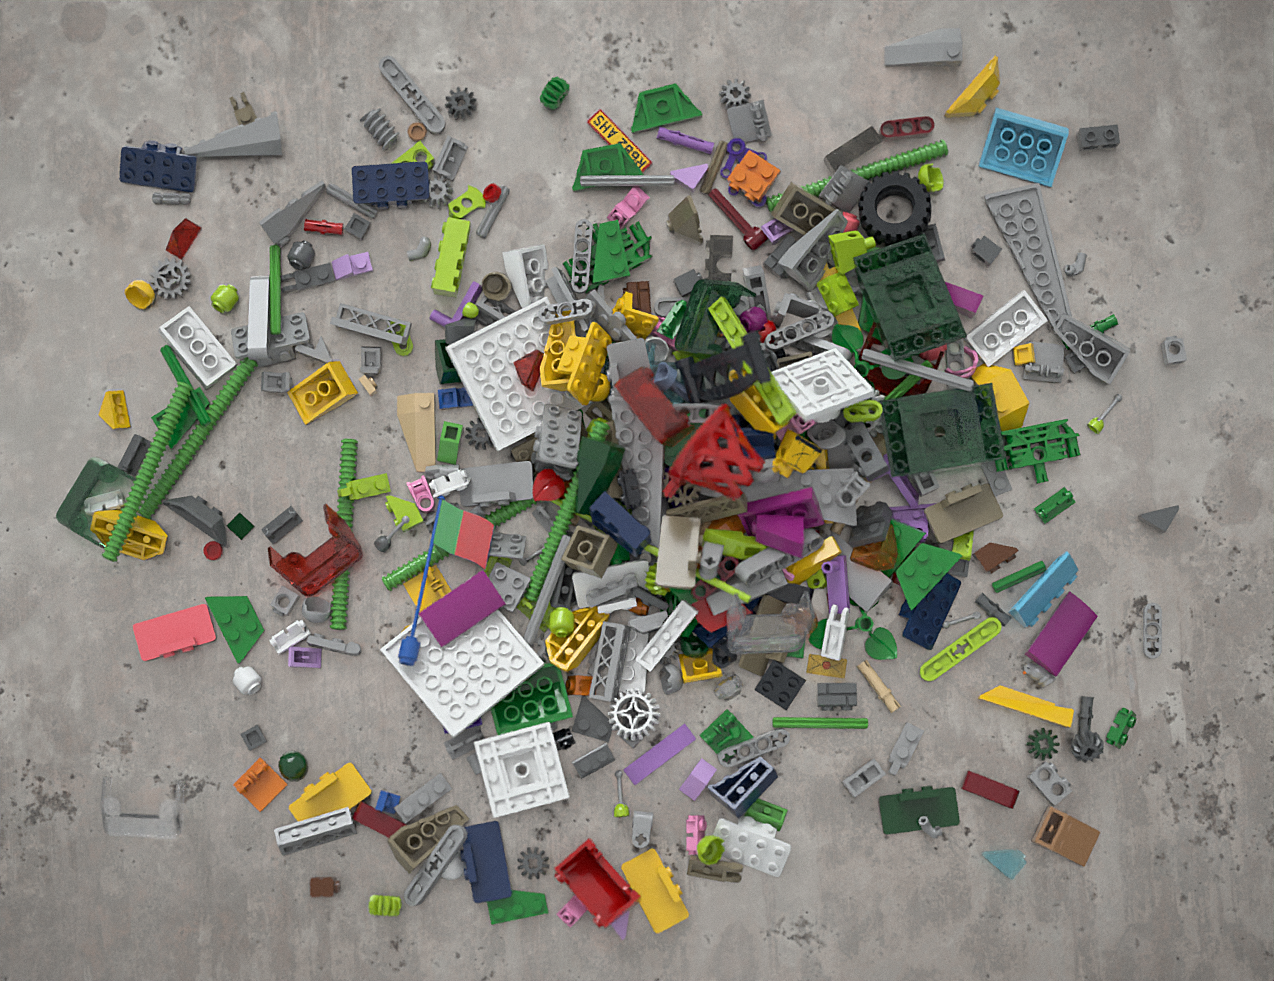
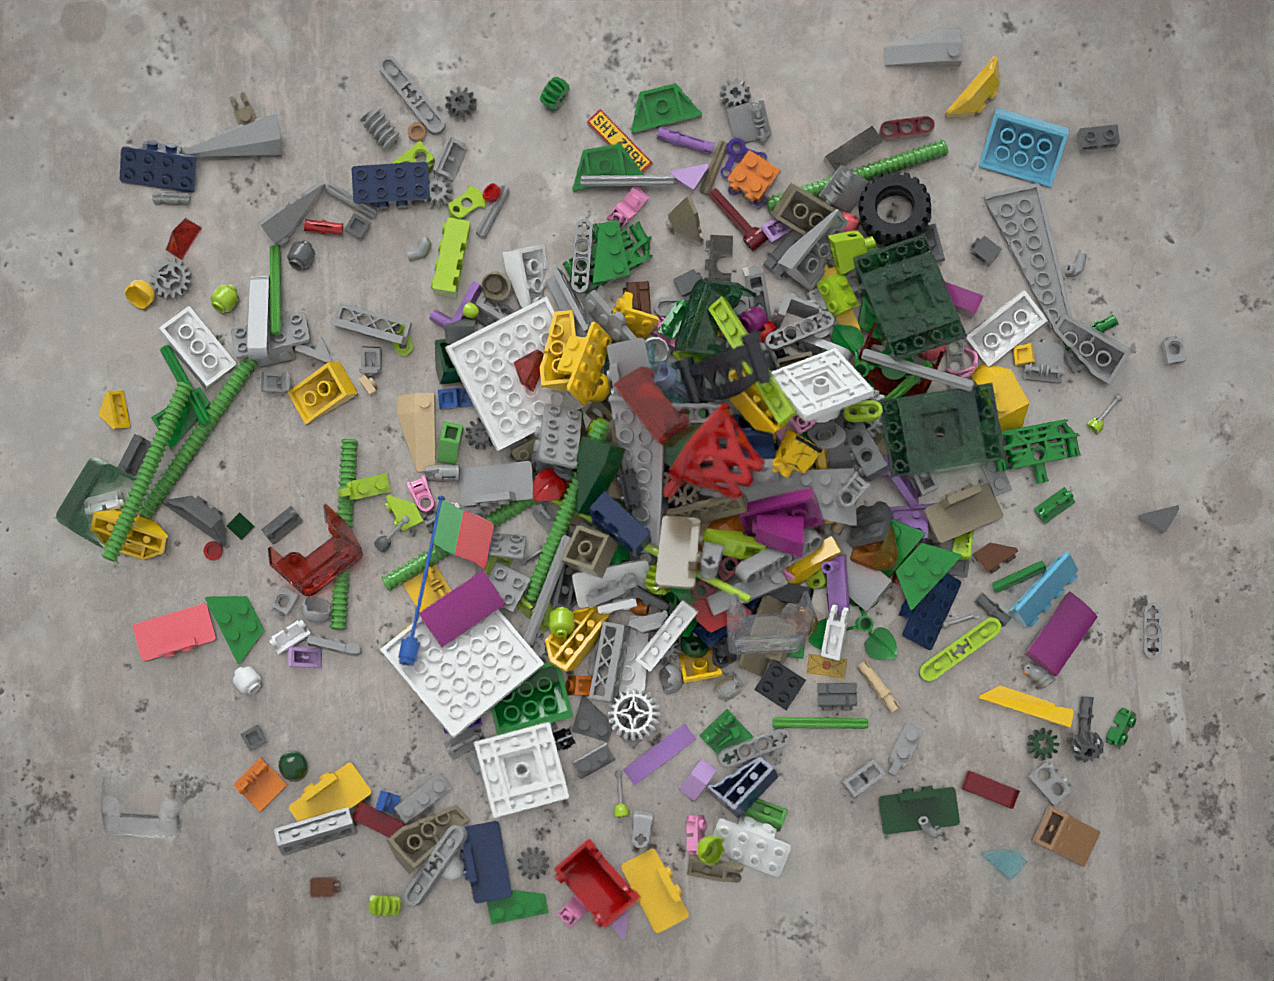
(309, 278): dark grey hinge -> none
(351, 265): lavender slope -> none
(443, 487): white hinge -> none
(553, 319): light grey beam -> none
(931, 178): lime hair -> none

